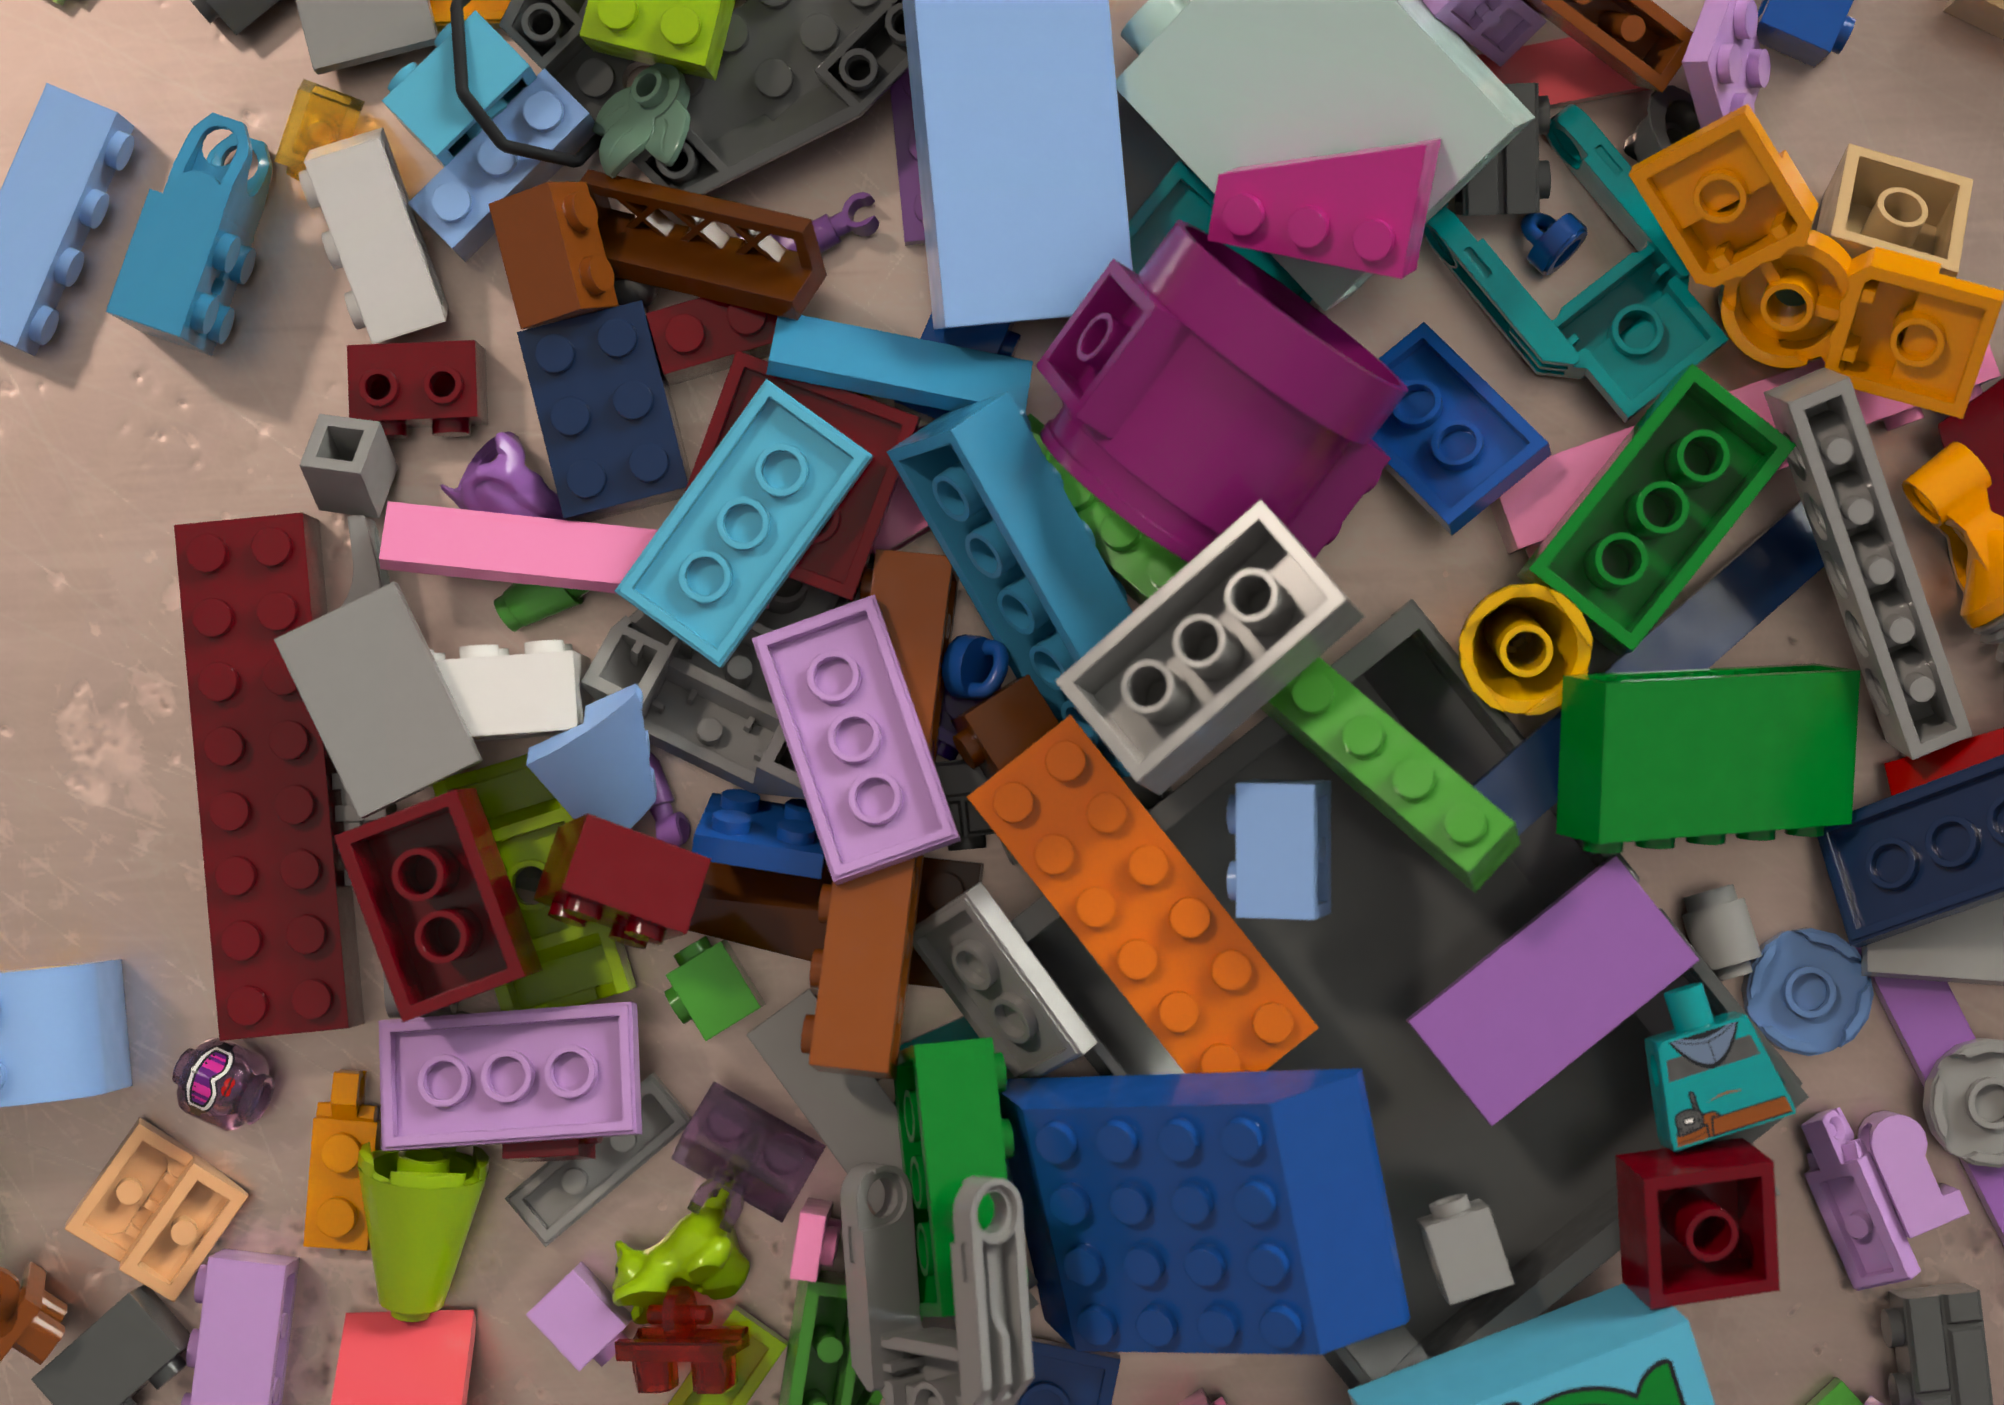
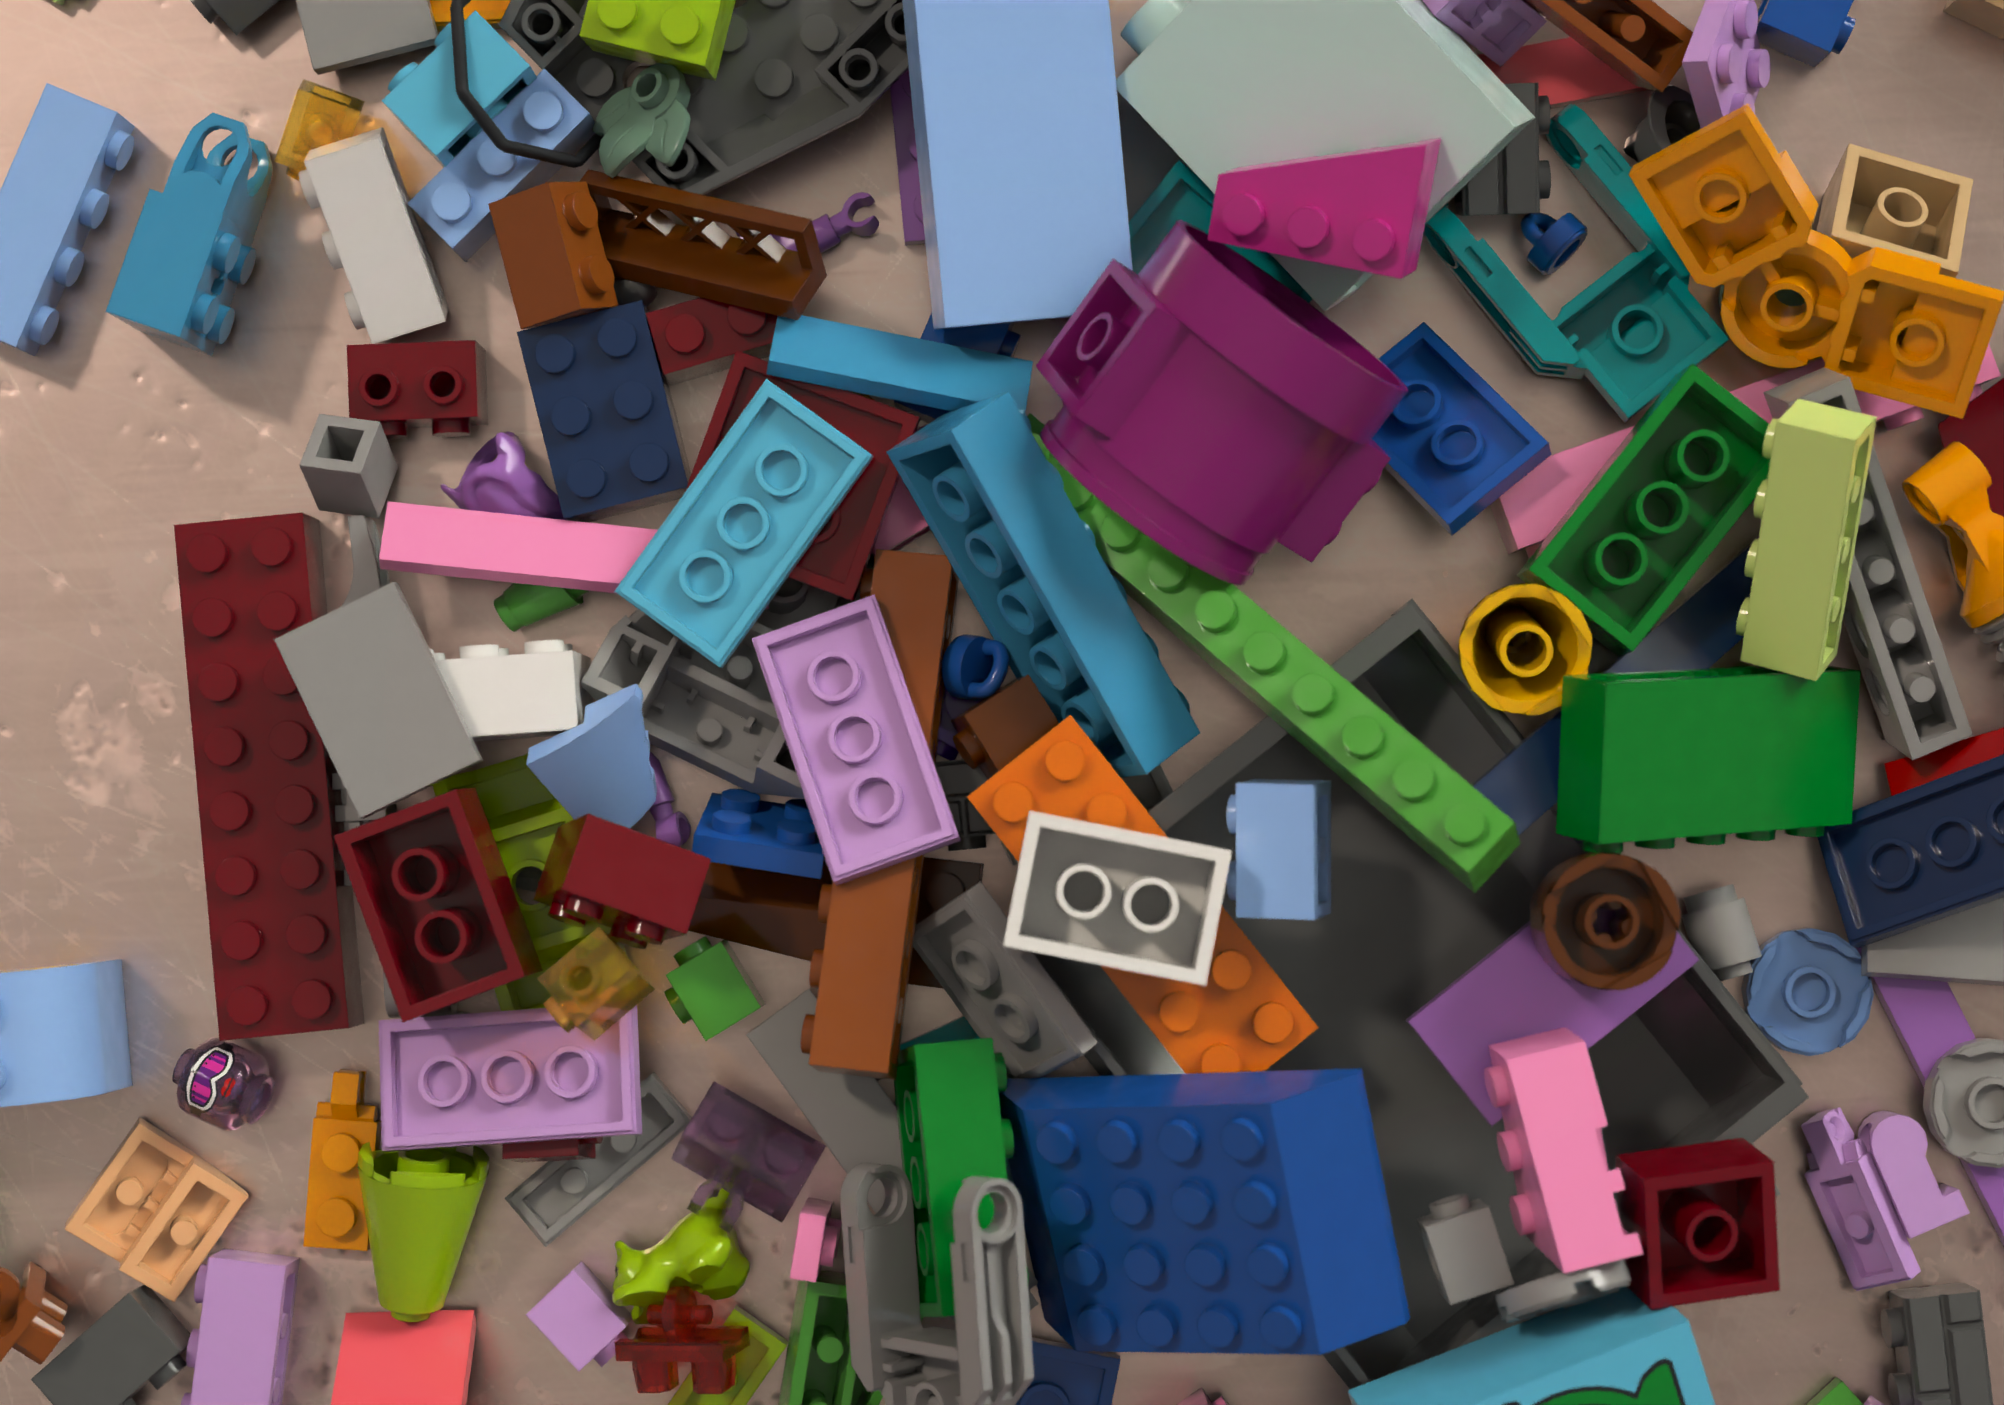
(593, 985): none -> clear yellow brick
(1117, 898): none -> white brick
(1209, 649): light grey brick -> none
(1557, 1150): none -> bright pink wedge
(1562, 1290): none -> light grey tile
(1640, 933): none -> reddish brown brick
(1710, 1073): teal torso -> none
(1805, 537): none -> yellowish green brick

